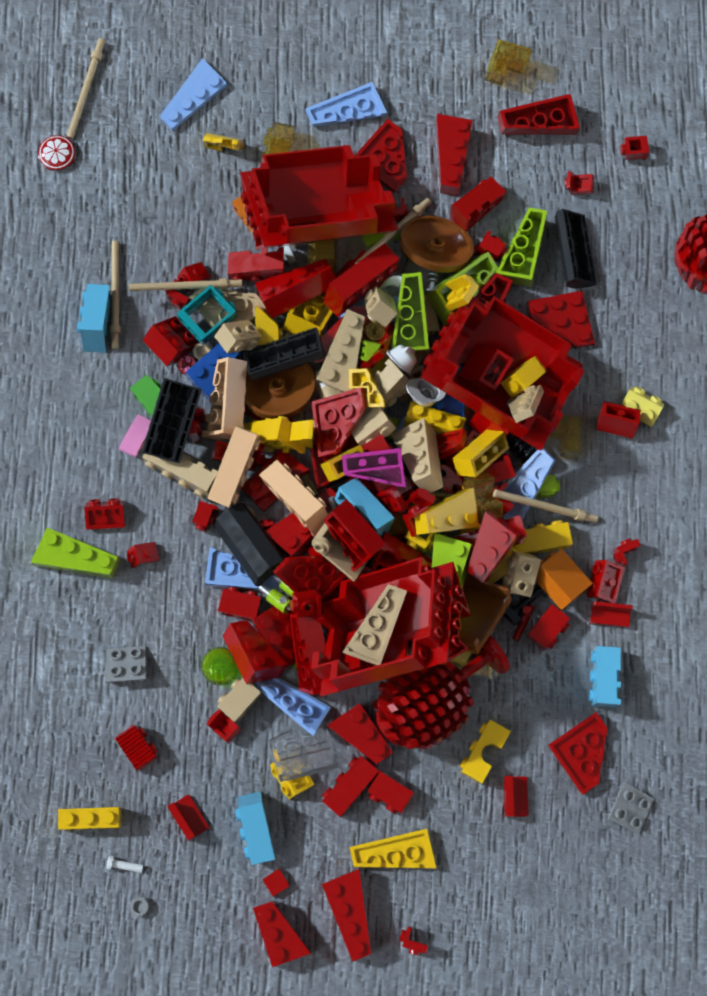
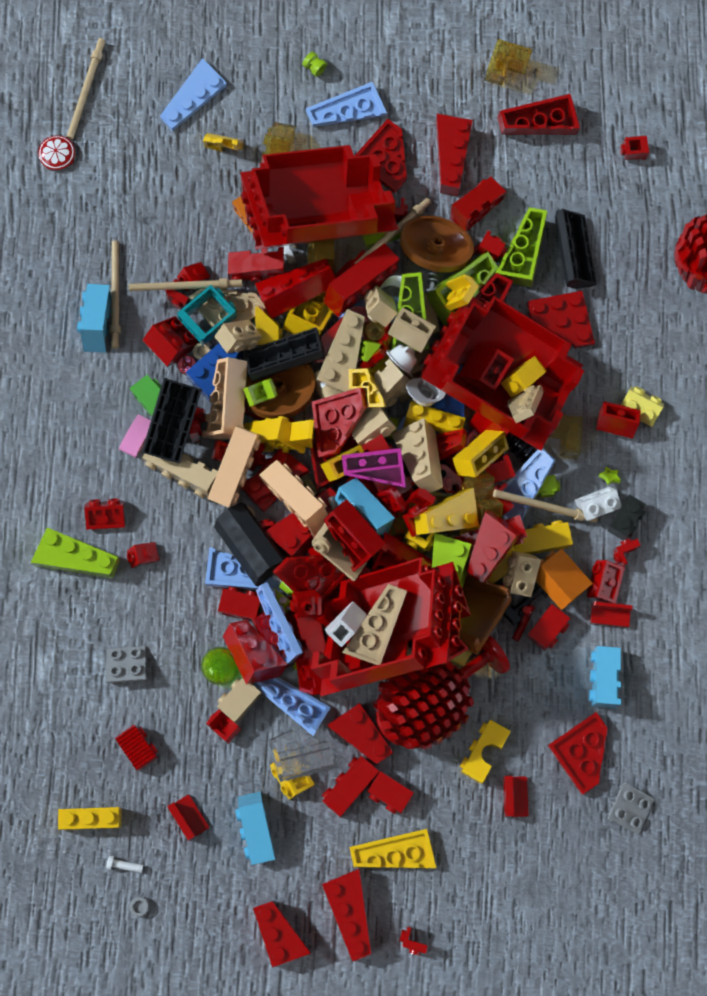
(204, 516): red brick -> none
(260, 392): none -> lime bracket
(275, 882): red tile -> none
(279, 624): none -> light blue wing
(315, 64): none -> lime wheel
(346, 624): none -> white slope
(409, 330): none -> tan brick
(579, 184): red bracket -> none
(599, 503): none -> white bracket
(610, 476): none -> lime piece
(626, 518): none -> pearl dark grey brick

